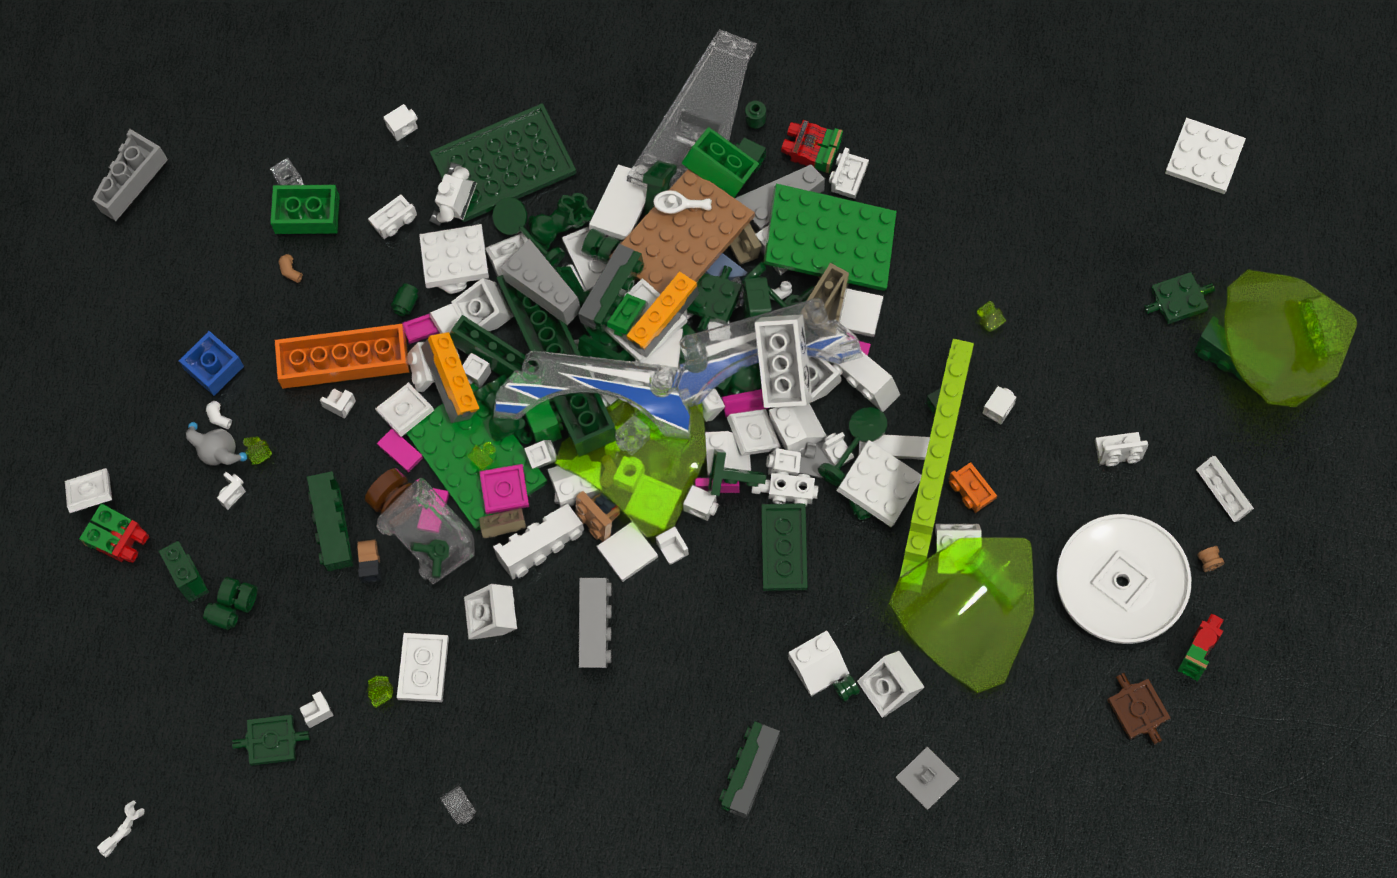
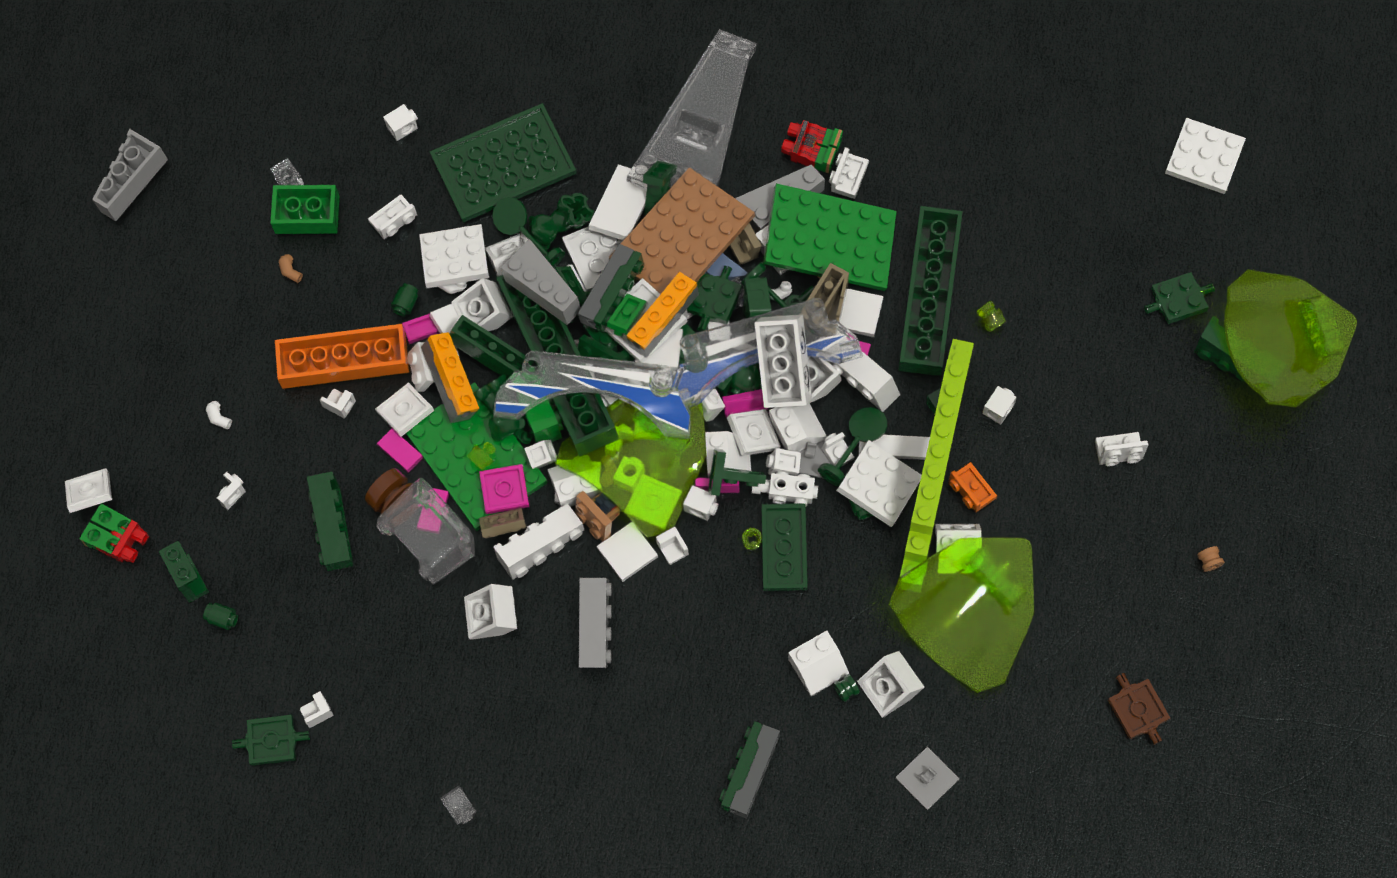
(124, 829): white piece -> none
(211, 363): blue brick -> none
(214, 446): light grey piece -> none
(237, 594): dark green wheel -> none
(257, 450): clear neon green piece -> none
(369, 561): leg -> none
(379, 690): clear neon green piece -> none
(422, 667): white plate -> none
(436, 550): dark green piece -> none
(453, 195): white torso -> none
(476, 370): white brick -> none
(598, 245): dark green wheel -> none
(632, 427): clear brick -> none
(673, 202): white piece -> none
(720, 162): green brick -> none
(750, 532): none -> clear neon green bush
(753, 150): dark green brick -> none
(755, 114): dark green brick -> none
(930, 291): none -> dark green brick
(1143, 555): white dish -> none
(1204, 640): hips -> none
(1224, 489): white plate -> none

